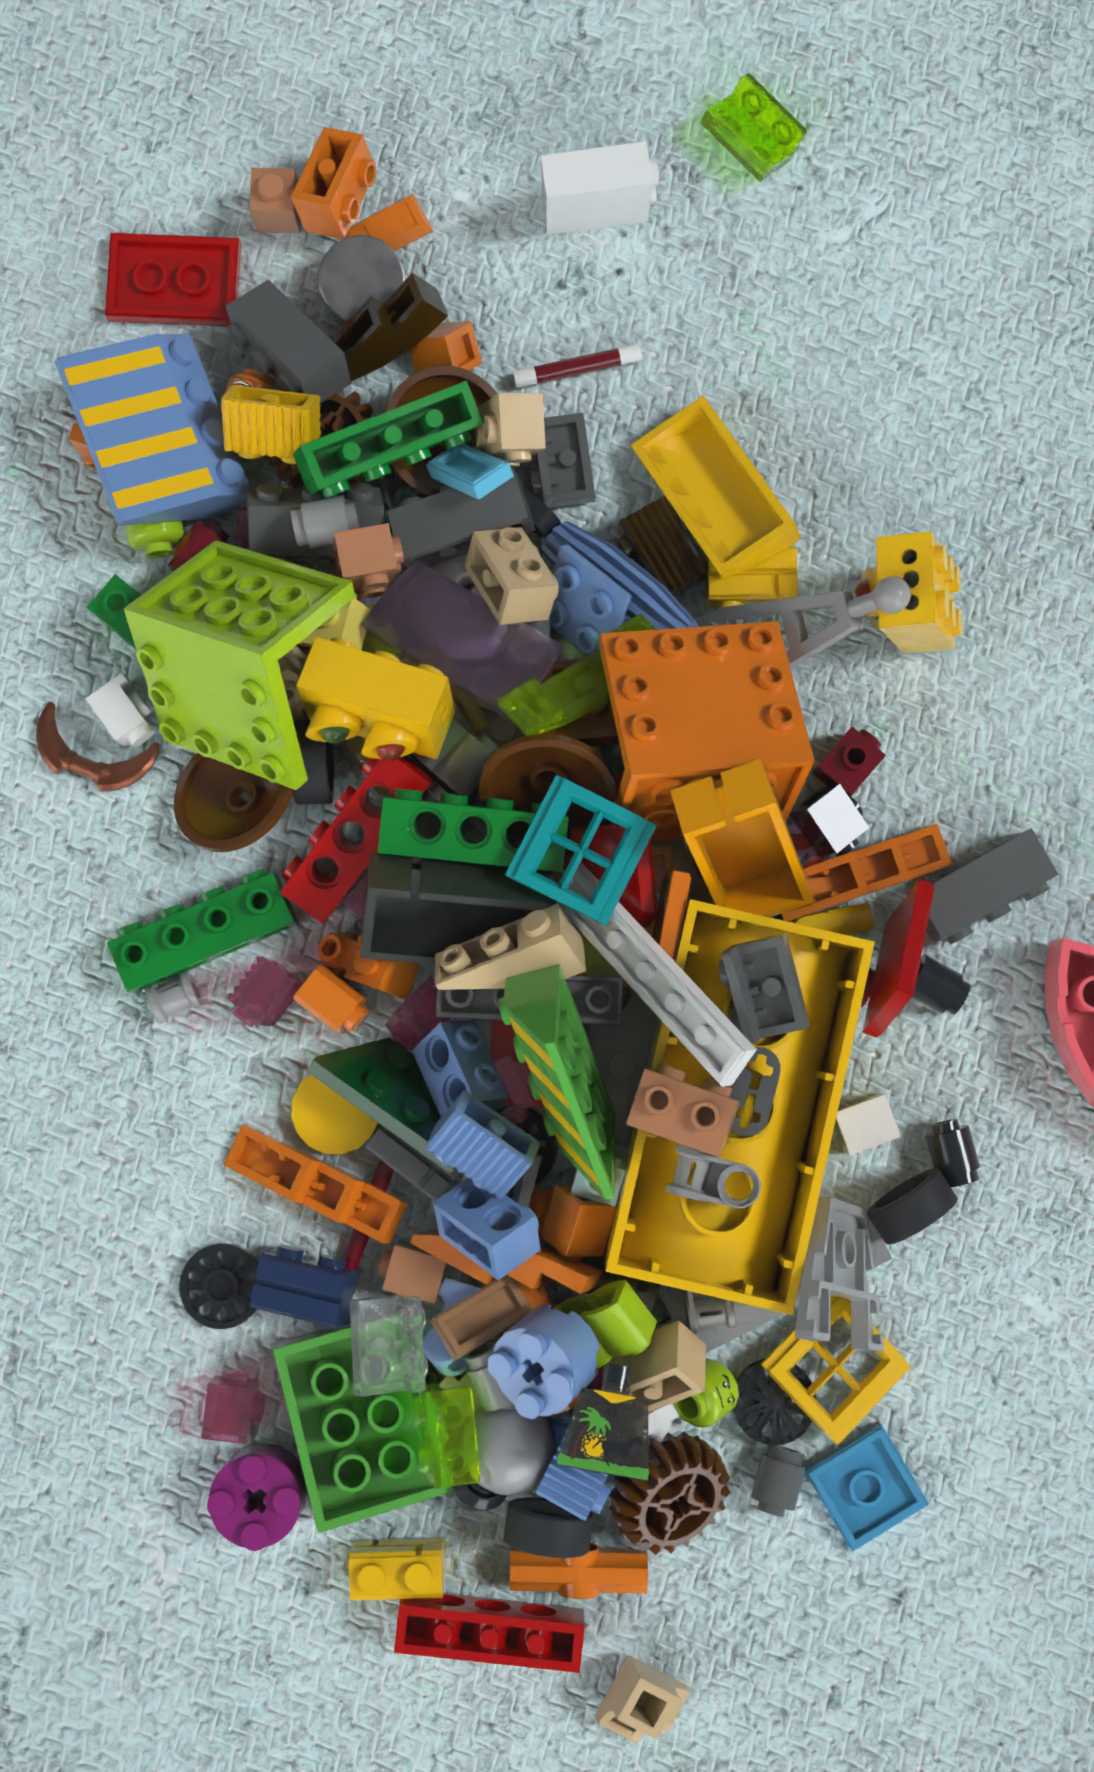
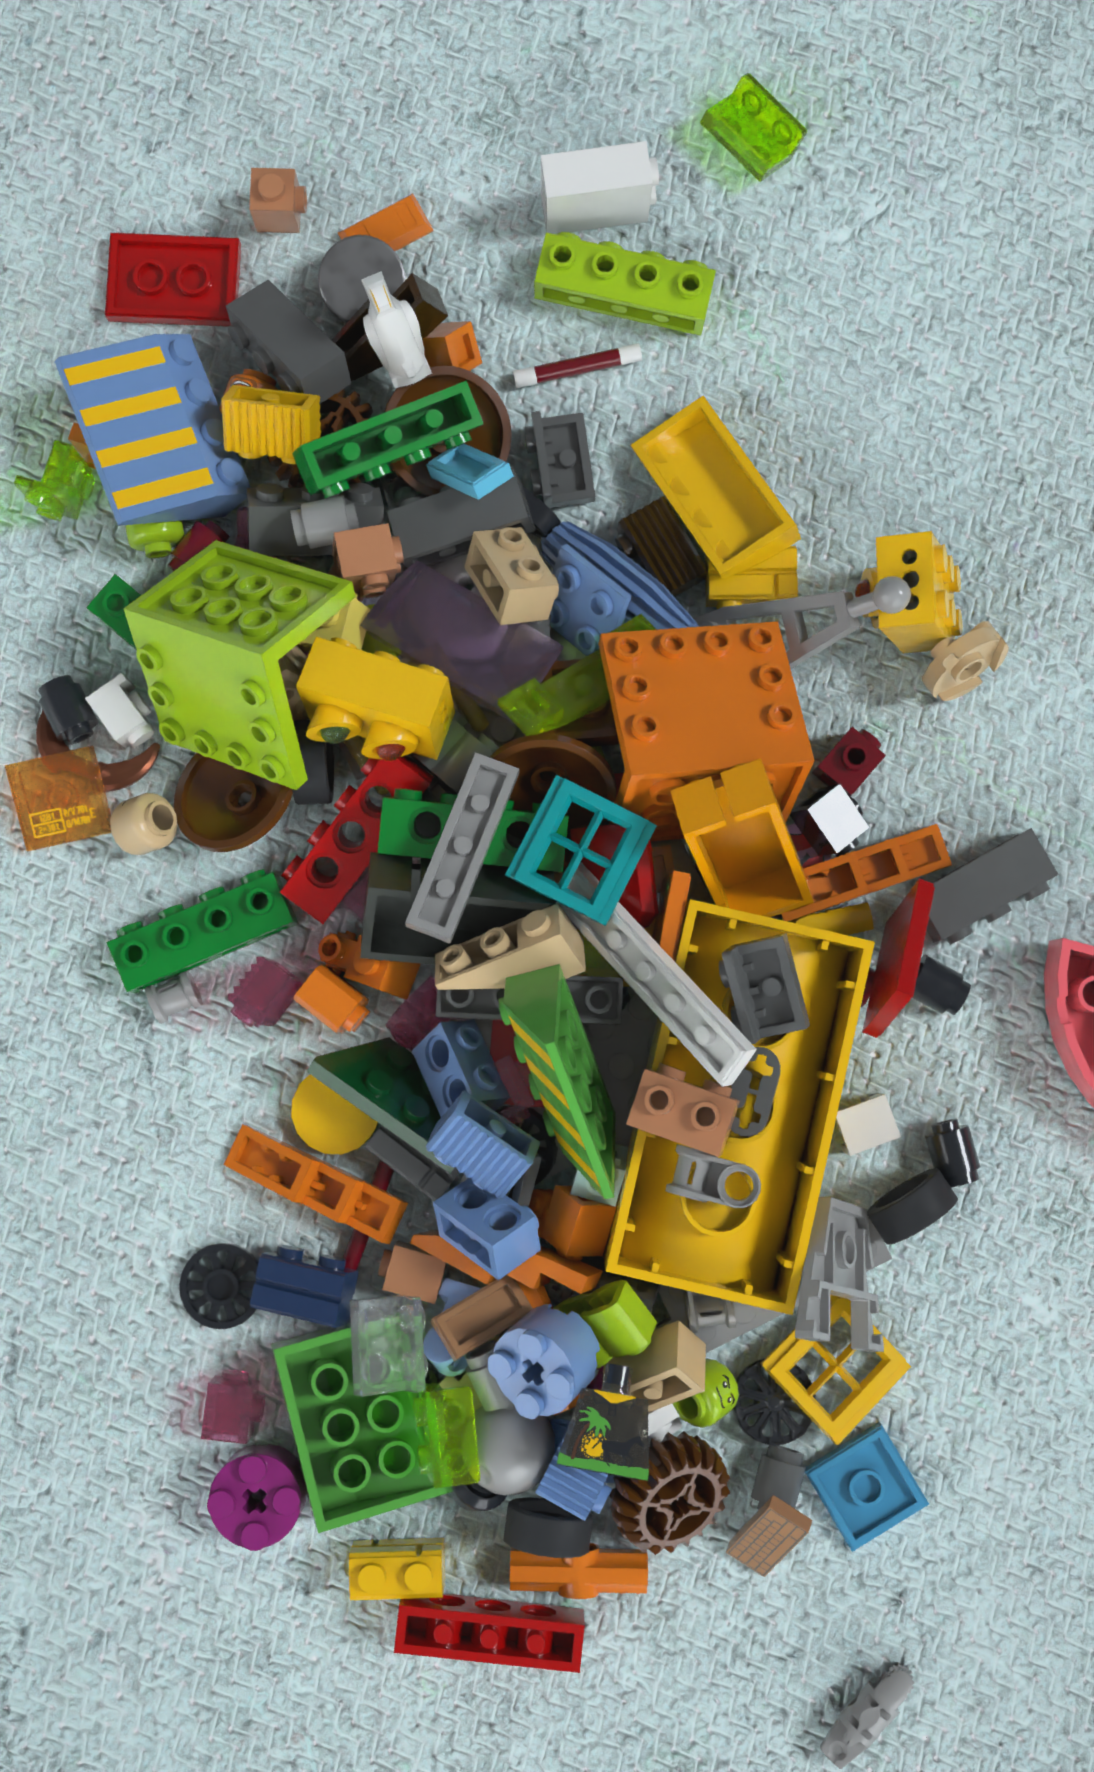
(59, 798): none -> clear orange tile
(63, 485): none -> clear neon green bracket
(67, 709): none -> black brick
(143, 824): none -> tan head
(334, 183): orange brick -> none
(394, 333): none -> white animal
(462, 848): none -> light grey plate
(511, 427): tan brick -> none
(623, 282): none -> lime brick
(641, 1701): tan brick -> none
(769, 1536): none -> medium nougat tile
(867, 1715): none -> light grey hinge
(962, 660): none -> tan plate

